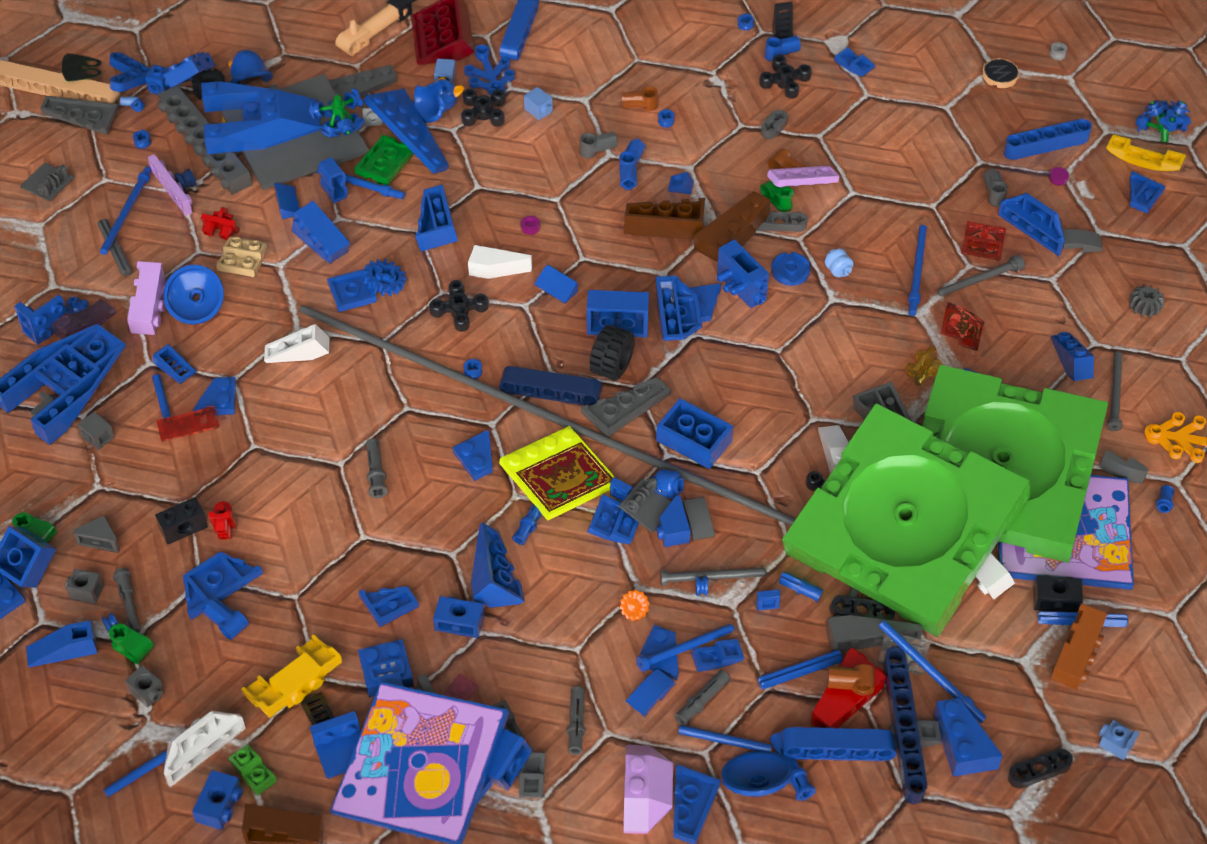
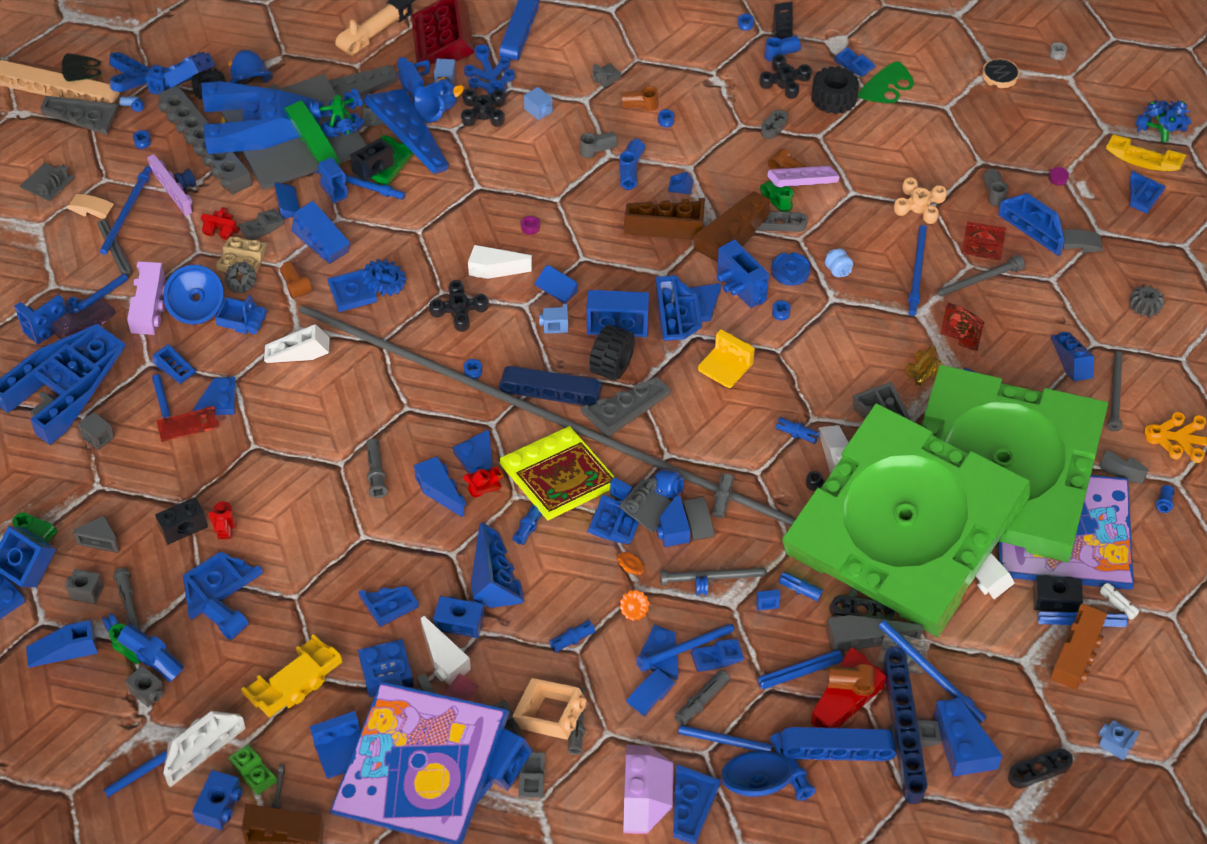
(86, 204): none -> light nougat slope
(102, 292): none -> blue bar
(150, 652): none -> blue piece
(241, 315): none -> blue piece
(247, 281): none -> dark grey gear
(263, 225): none -> dark grey slope
(281, 770): none -> dark grey hinge
(295, 281): none -> dark orange piece
(310, 132): none -> green slope
(326, 709): black slope -> none
(372, 159): none -> black brick
(409, 75): none -> blue piece
(436, 221): blue wedge -> none
(436, 484): none -> blue slope
(445, 655): none -> white slope
(483, 481): none -> red hips
(532, 699): none -> light nougat window
(554, 320): none -> medium blue brick
(572, 636): none -> blue pin
(605, 75): none -> dark grey bracket
(631, 563): none -> orange piece
(694, 433): blue brick -> none
(722, 495): none -> dark grey pin
(727, 360): none -> yellow bracket
(781, 314): none -> blue bush
(797, 430): none -> blue pin
(835, 90): none -> black tyre
(878, 85): none -> green piece
(920, 200): none -> light nougat gear
(1047, 139): blue beam -> none
(1119, 601): none -> white axle

